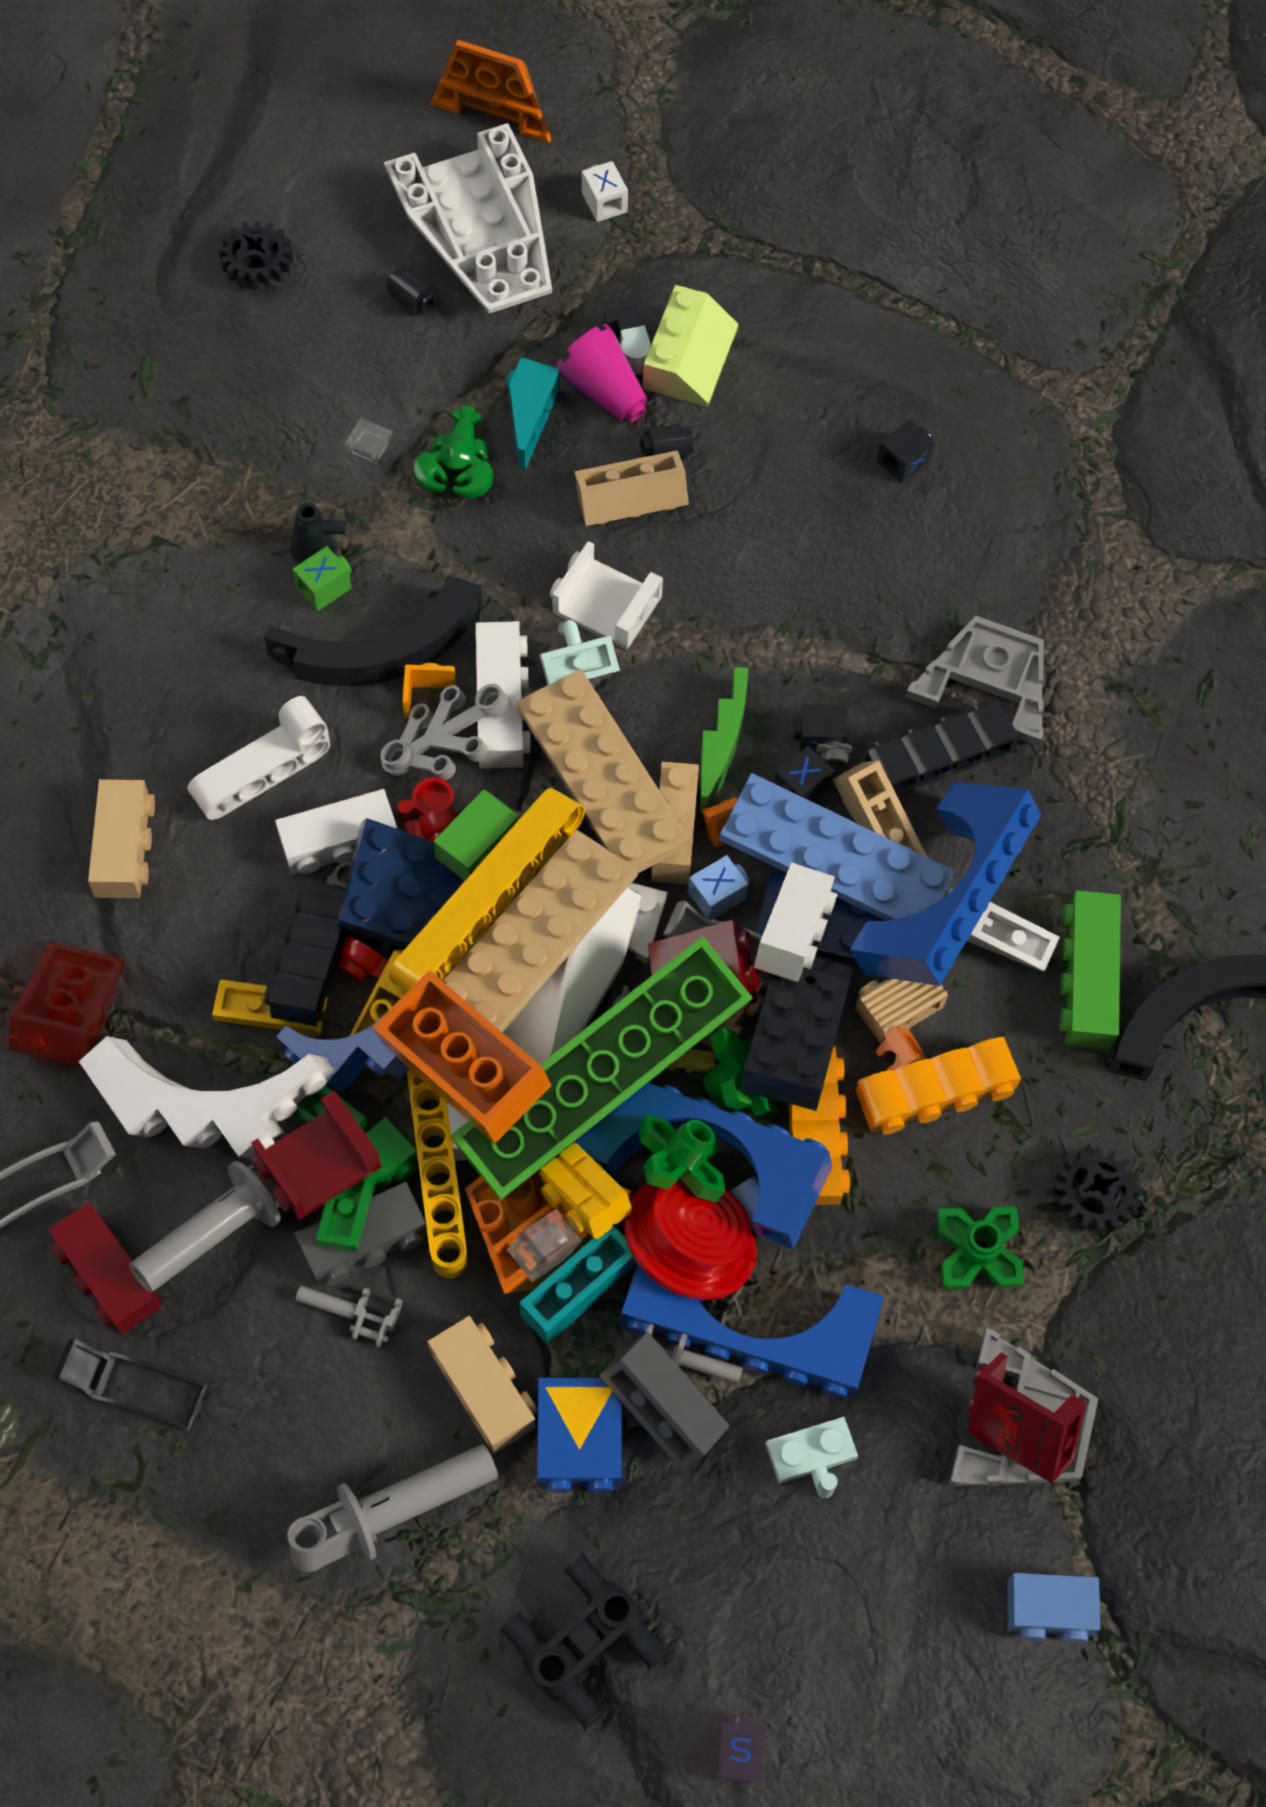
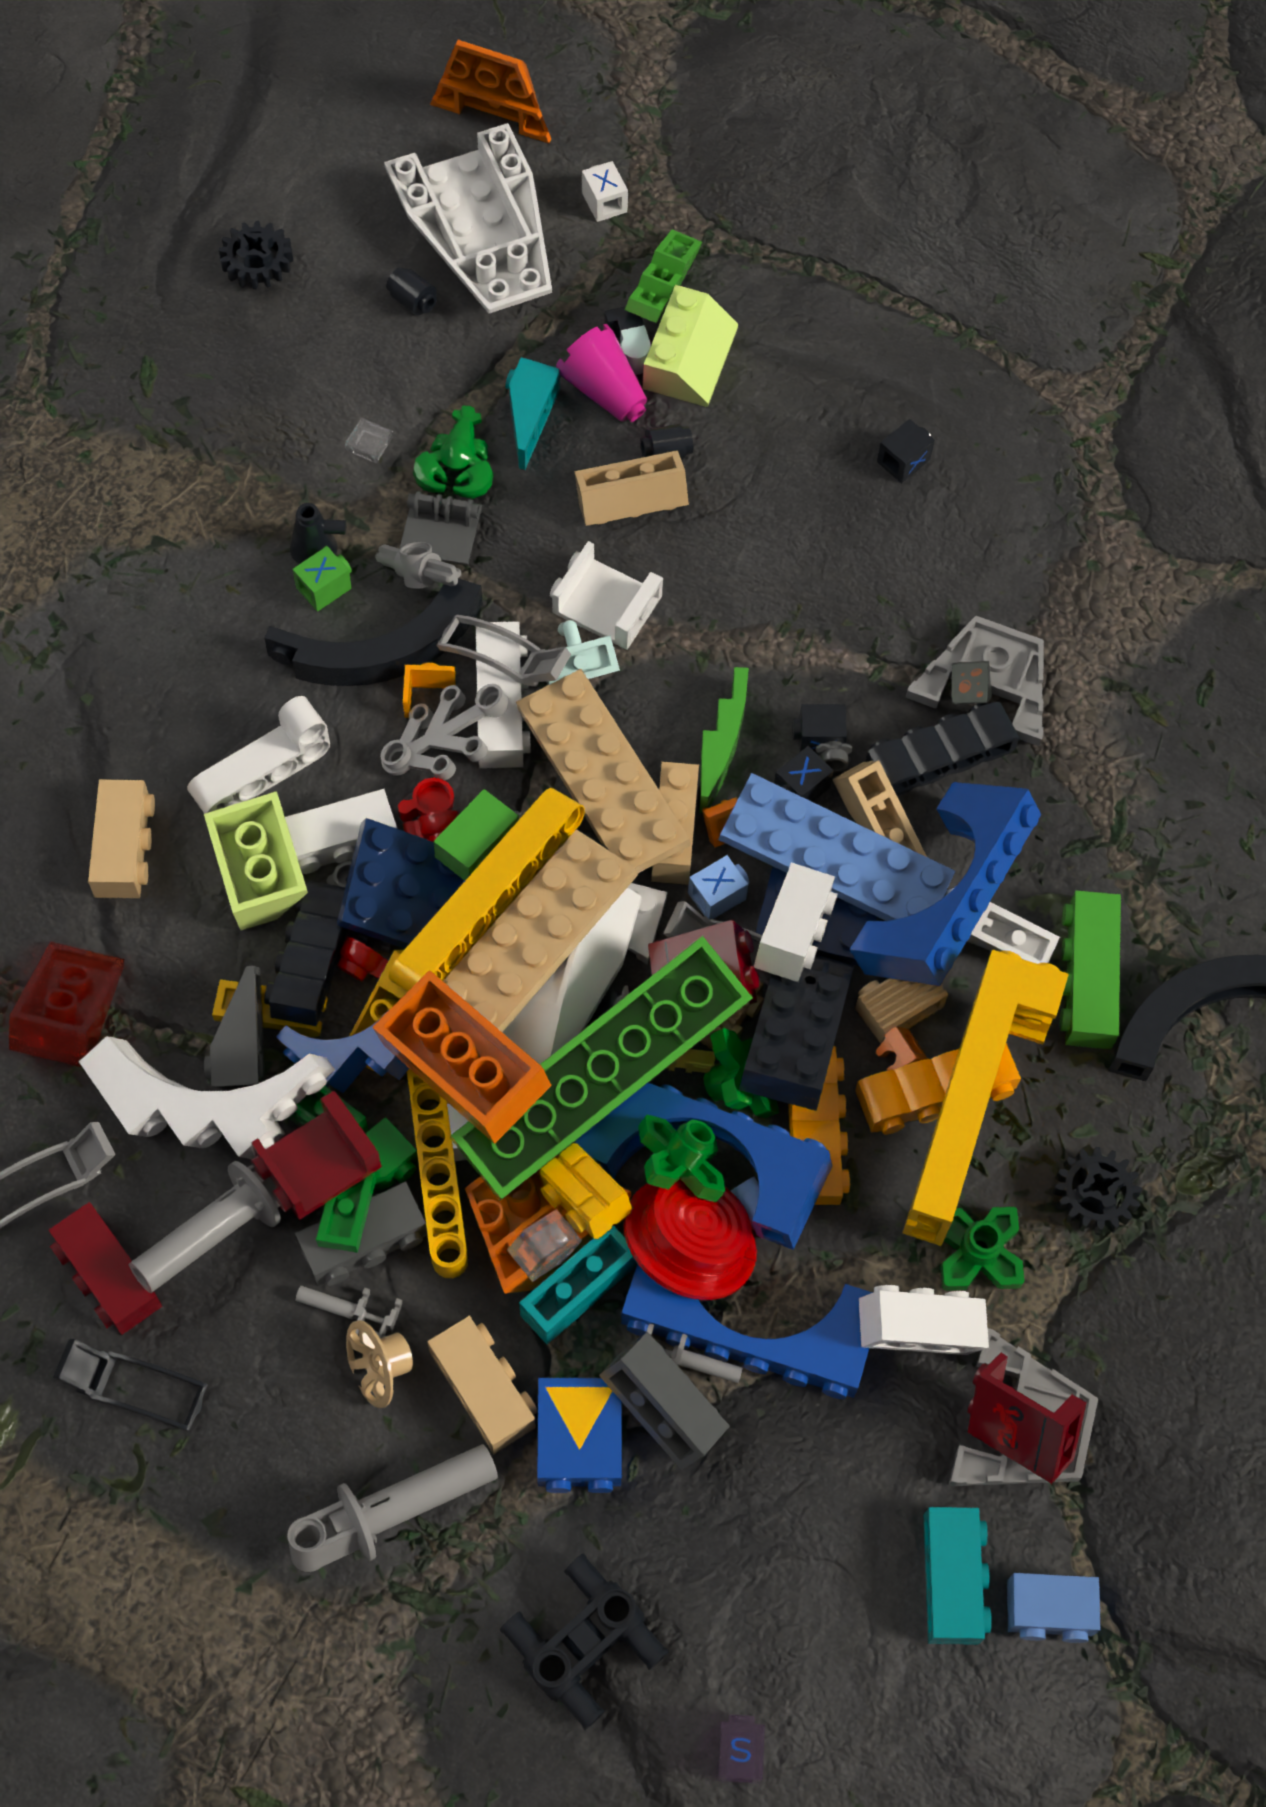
(239, 1042): none -> dark grey slope
(256, 859): none -> yellowish green slope
(381, 1357): none -> tan wheel
(418, 565): none -> light grey axle
(443, 524): none -> dark grey hinge
(540, 666): none -> light grey piece
(665, 271): none -> bright green slope
(812, 1453): light aqua plate -> none
(923, 1321): none -> white brick
(955, 1576): none -> teal brick
(971, 682): none -> pearl dark grey slope
(1012, 1000): none -> yellow brick

